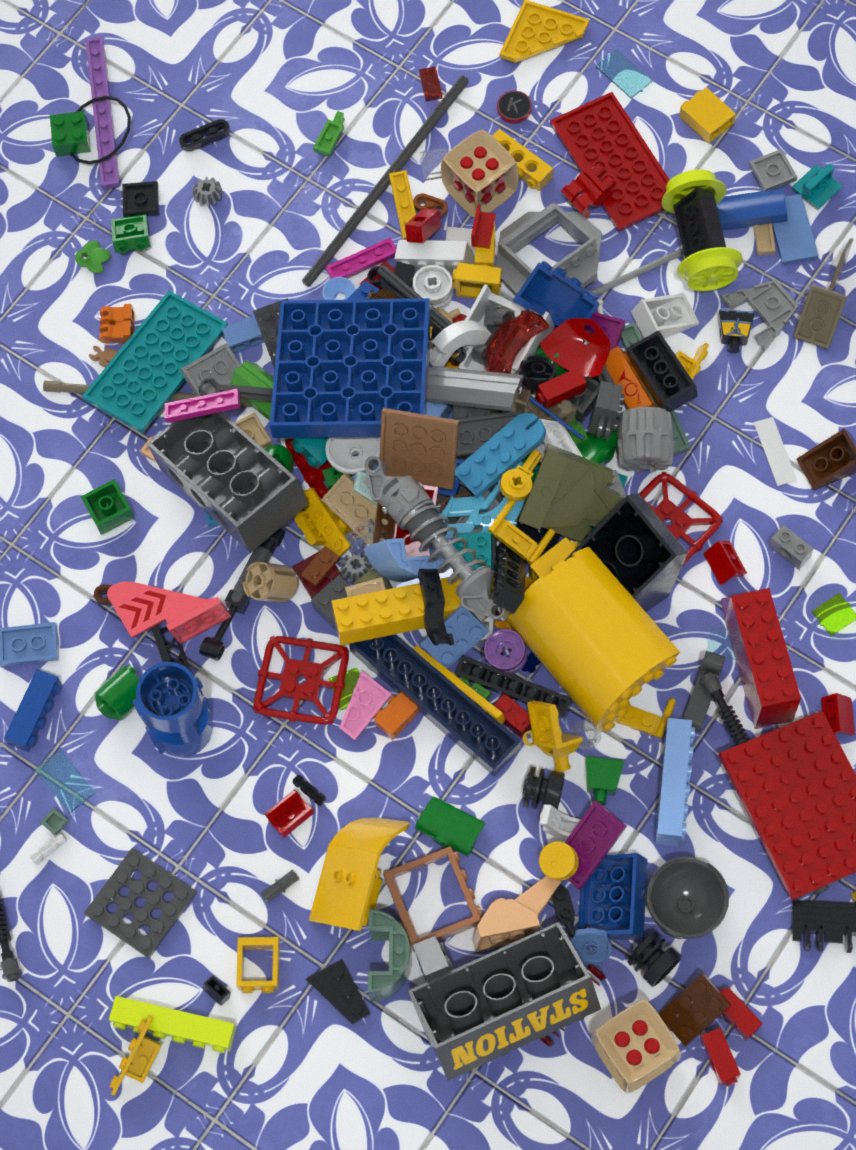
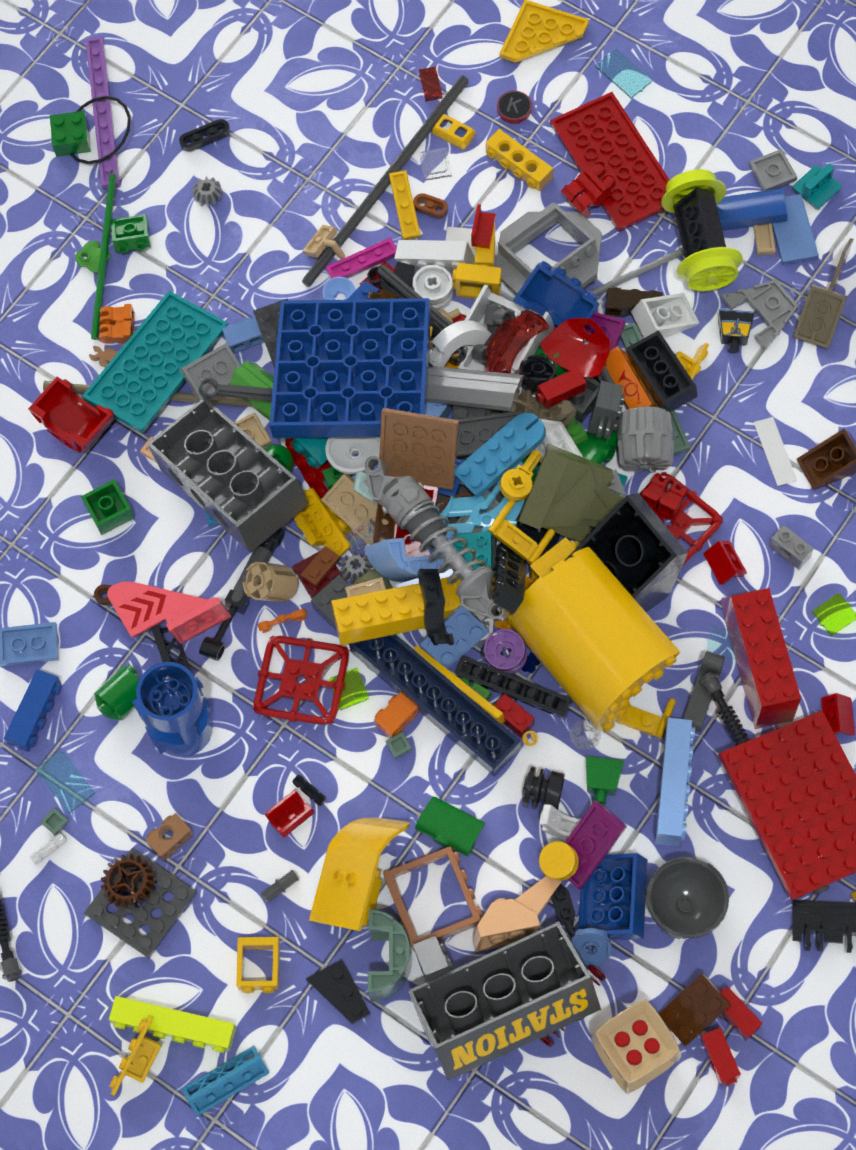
(69, 416): none -> red cylinder
(103, 257): none -> green piece
(121, 885): none -> reddish brown gear
(140, 198): black plate -> none
(166, 848): none -> medium nougat brick
(202, 405): dark pink plate -> none
(216, 990): black piece -> none
(227, 1082): none -> dark azure fence
(298, 615): none -> orange piece
(322, 239): none -> tan plate
(330, 135): bright green plate -> none
(364, 704): bright pink wing -> none
(398, 745): none -> sand green plate
(423, 225): red brick -> none
(449, 134): none -> yellow piece
(479, 173): tan piece -> none
(548, 734): yellow plate -> none
(556, 418): blue axle -> none
(622, 301): none -> dark brown slope
(654, 959): black wheel -> none
(668, 502): none -> red legs
(707, 115): yellow brick -> none

